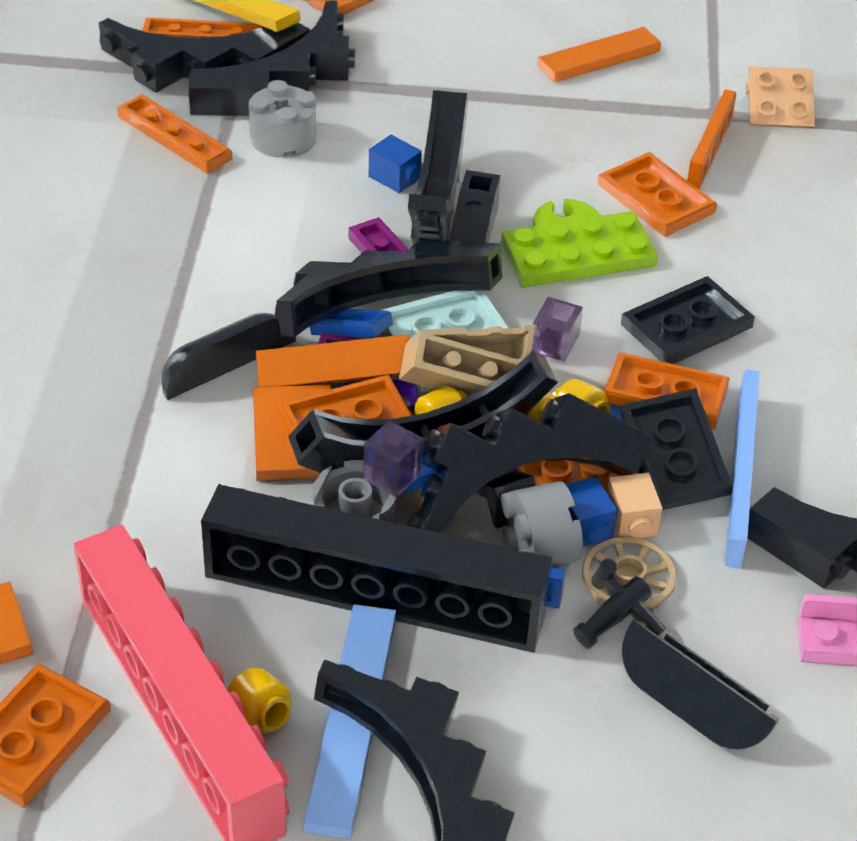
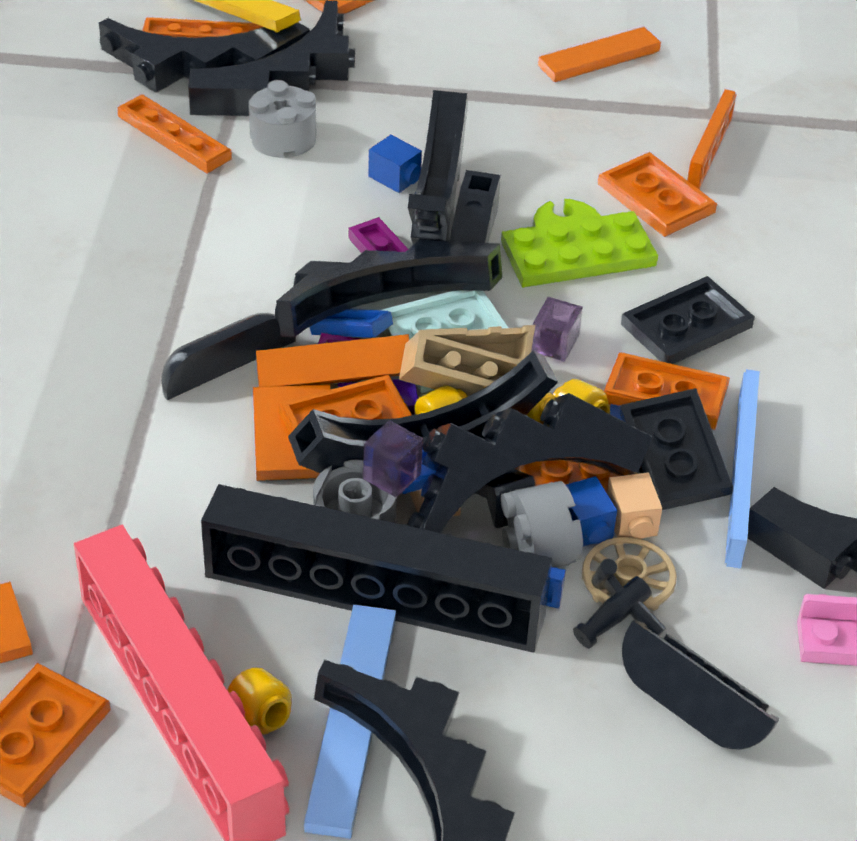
(781, 97): light nougat hinge -> none

